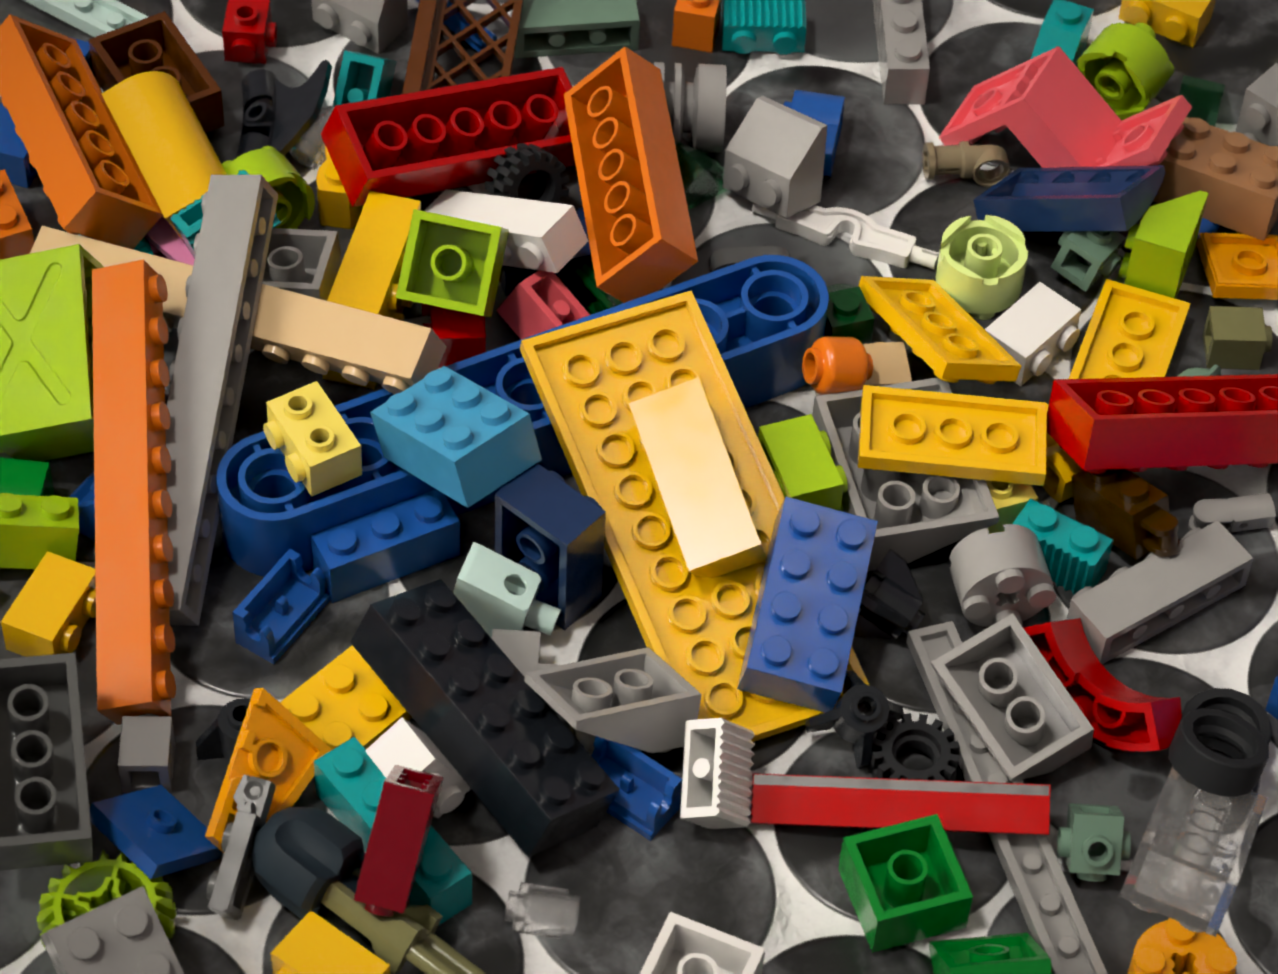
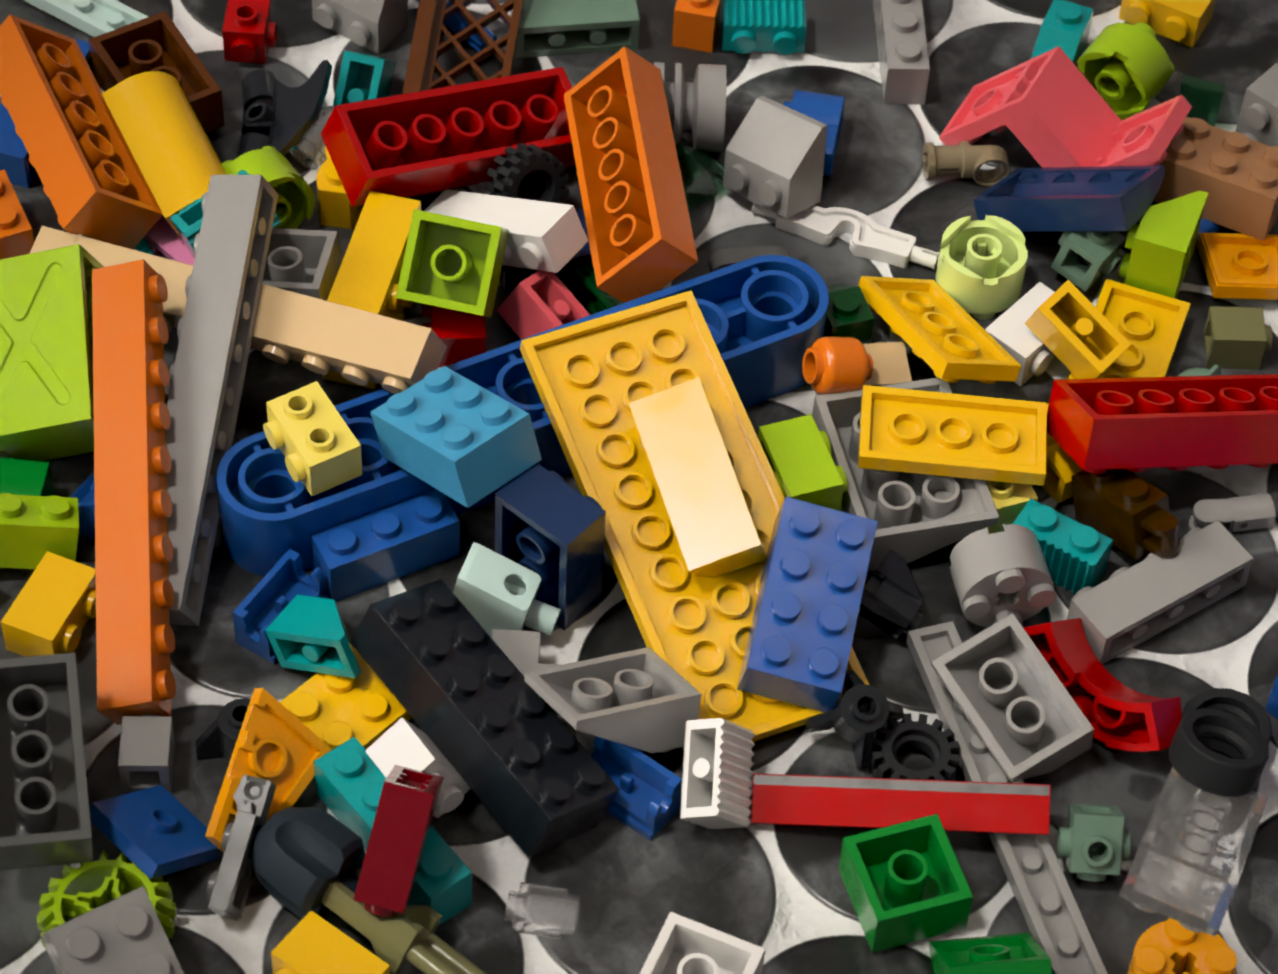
(313, 638): none -> teal slope
(1077, 332): none -> yellow brick

